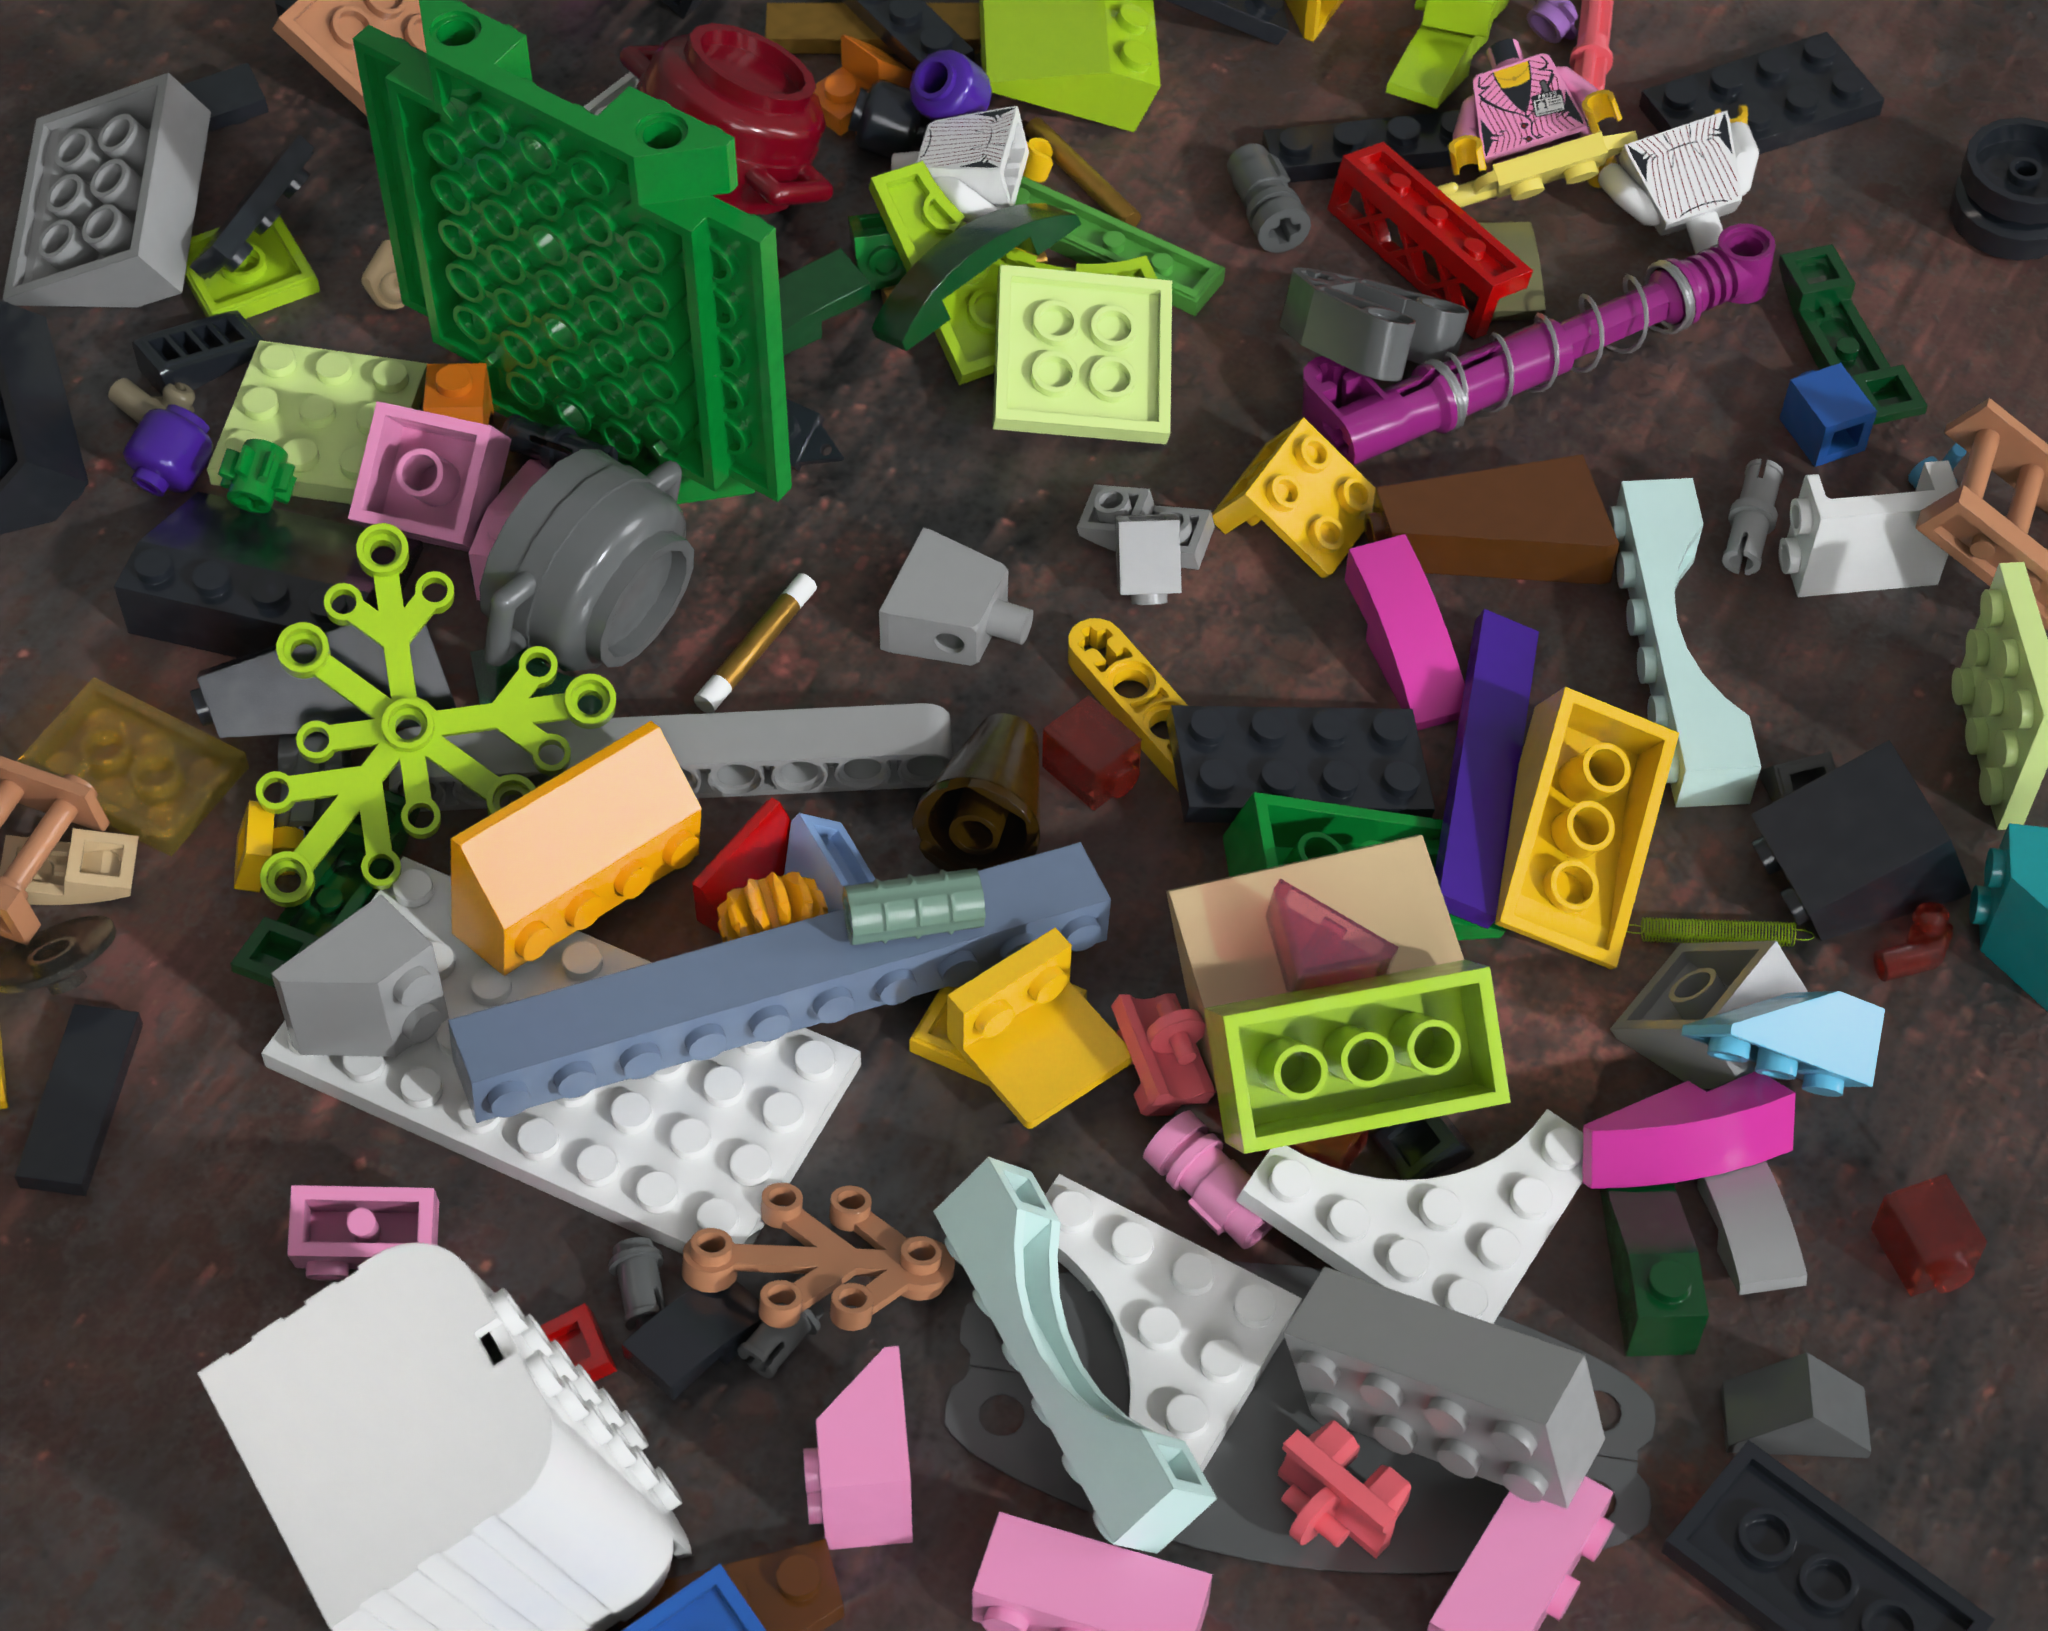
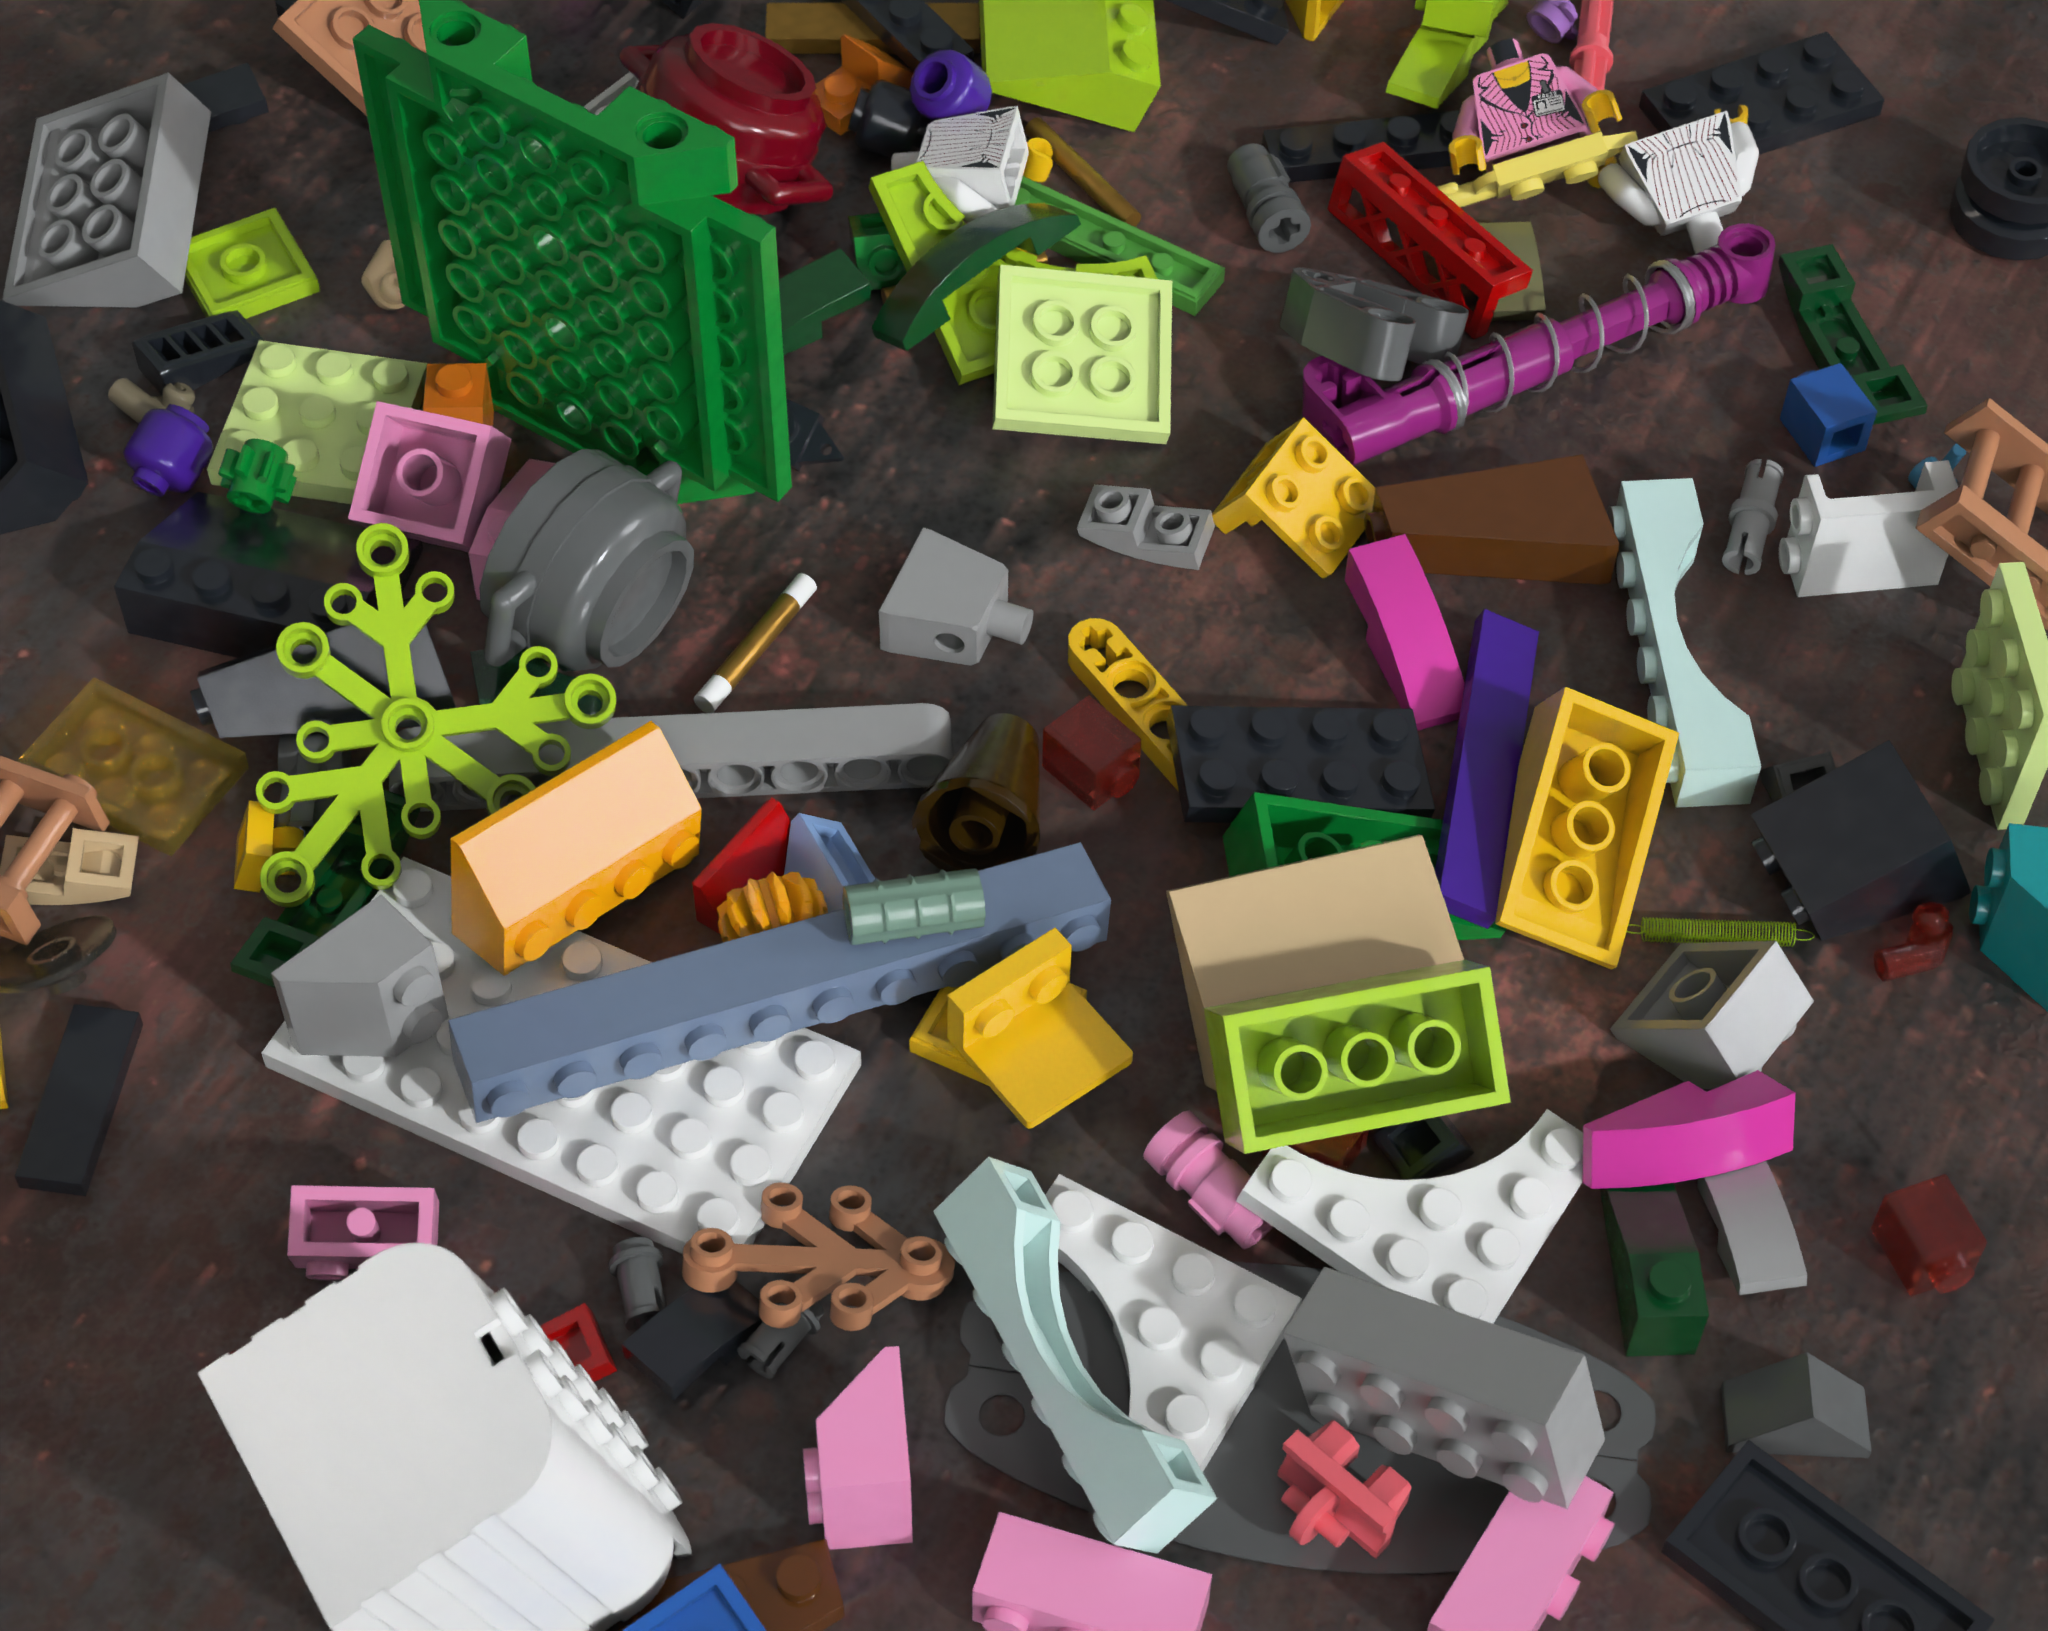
(255, 211): black tile -> none
(531, 440): black pin -> none
(1148, 557): brick -> none
(1164, 1052): coral hips -> none
(1320, 944): clear pink slope -> none
(1803, 1035): medium azure slope -> none

